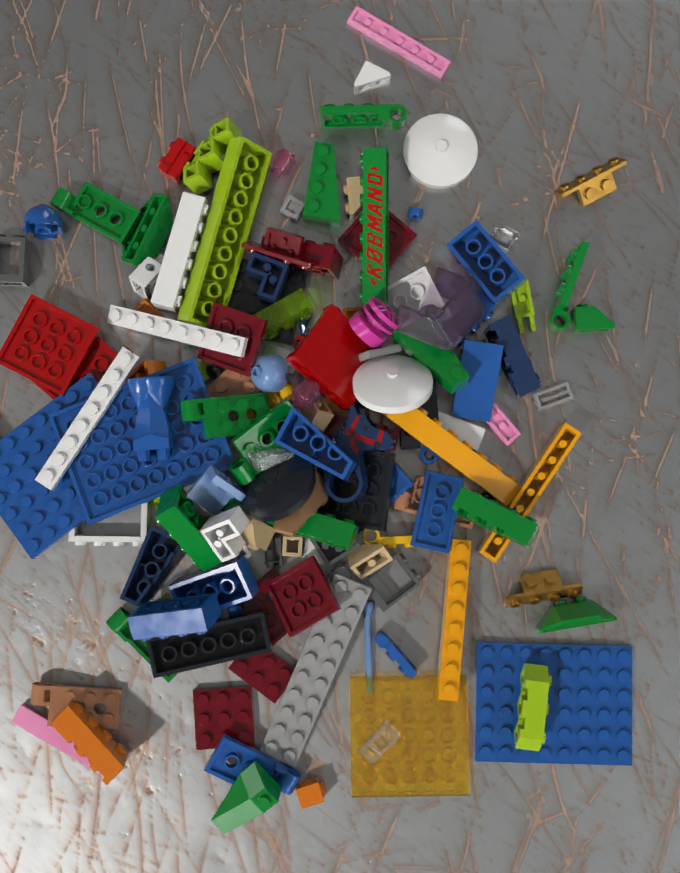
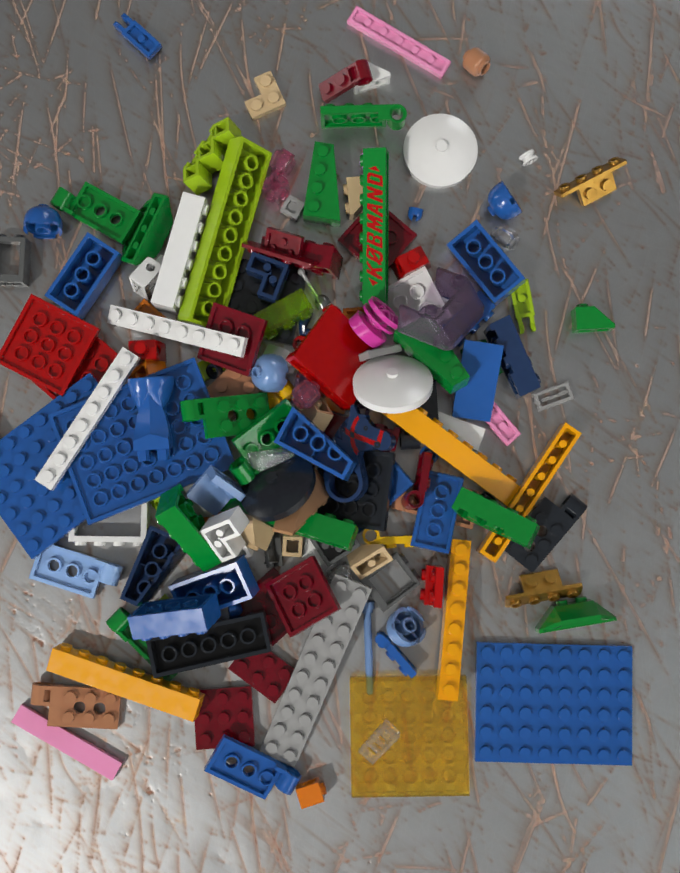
(84, 276): none -> blue brick
(89, 571): none -> light blue hinge
(90, 741): orange wedge -> none
(125, 681): none -> light orange brick
(138, 37): none -> blue hinge
(148, 350): none -> red torso
(172, 164): red brick -> none
(248, 798): green wedge -> none
(269, 98): none -> tan plate
(274, 183): none -> clear pink brick
(320, 300): none -> hinge
(347, 78): none -> dark red plate
(406, 627): none -> medium blue cylinder
(410, 262): none -> red torso
(422, 482): none -> dark red plate
(433, 585): none -> red plate
(476, 62): none -> nougat head
(502, 202): none -> blue cylinder
(528, 157): none -> white bush
(532, 707): lime brick -> none
(557, 522): none -> black hinge
(566, 287): green hinge -> none

